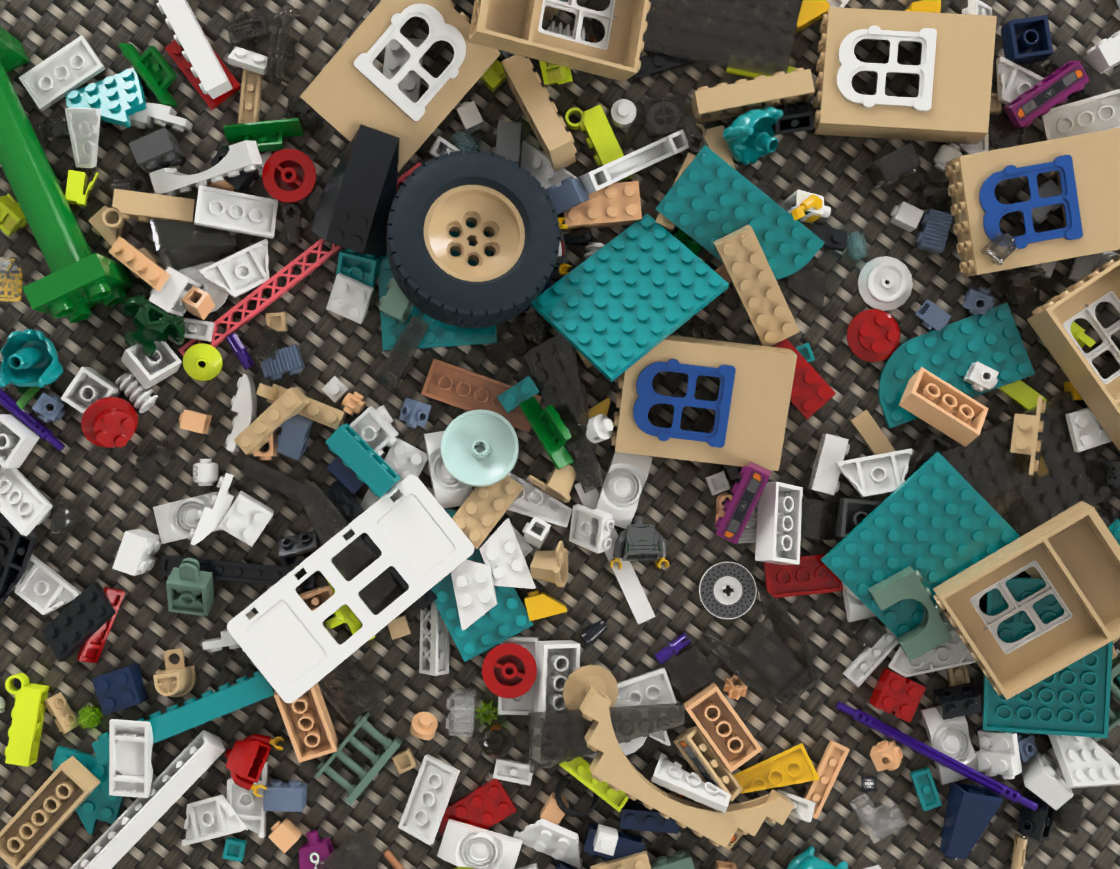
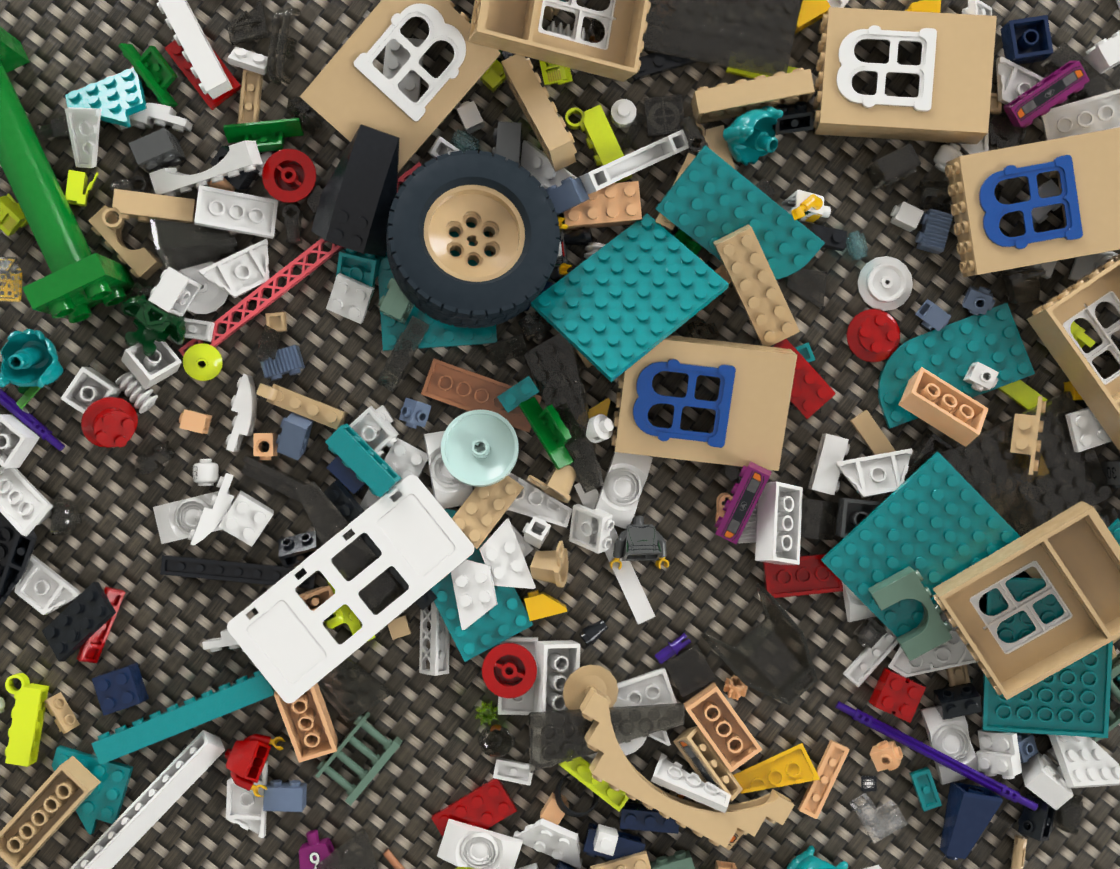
(44, 403): sand blue brick -> none
(62, 73): white plate -> none
(89, 717): clear neon green gear -> none
(130, 758): white slope -> none
(137, 552): white brick -> none
(139, 263): light nougat plate -> none
(177, 678): tan container -> none
(190, 589): sand green brick -> none
(198, 302): light nougat brick -> none
(210, 820): white wing -> none
(234, 849): teal plate -> none
(240, 351): dark purple axle -> none
(260, 430): tan arch -> none
(284, 834): light nougat brick -> none
(335, 389): white plate -> none
(353, 403): light nougat gear -> none
(404, 761): tan tile -> none
(424, 725): light nougat piece -> none
(428, 799): white plate -> none
(462, 713): clear brick -> none
(717, 483): white plate -> none
(718, 602): flat silver piece -> none
(803, 808): white plate -> none
(1000, 247): clear smoke window -> none

